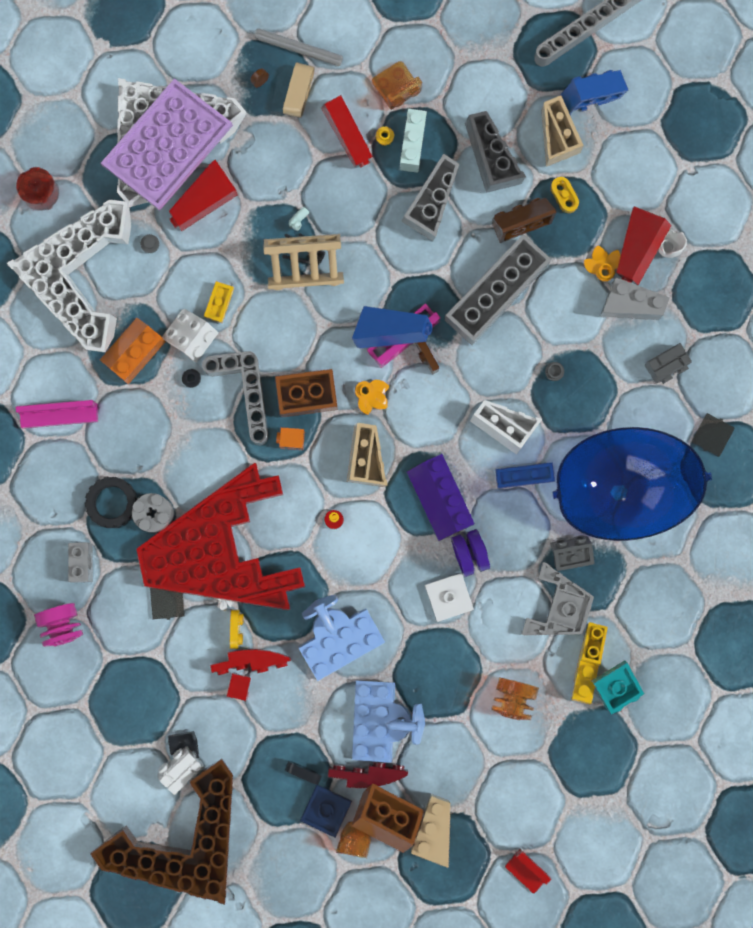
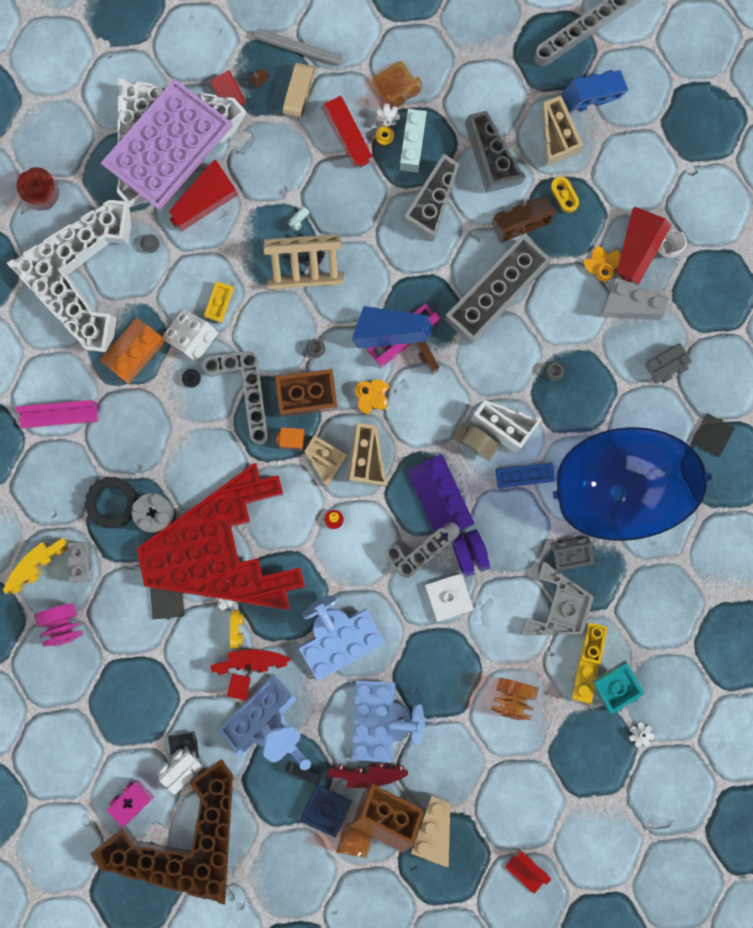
(28, 568): none -> yellow slope
(120, 811): none -> dark pink brick
(226, 86): none -> red slope
(263, 722): none -> light blue plate
(315, 348): none -> dark grey plate
(324, 458): none -> tan wing
(387, 115): none -> white plant
(427, 549): none -> light grey beam
(476, 441): none -> dark tan brick
(637, 735): none -> white plant

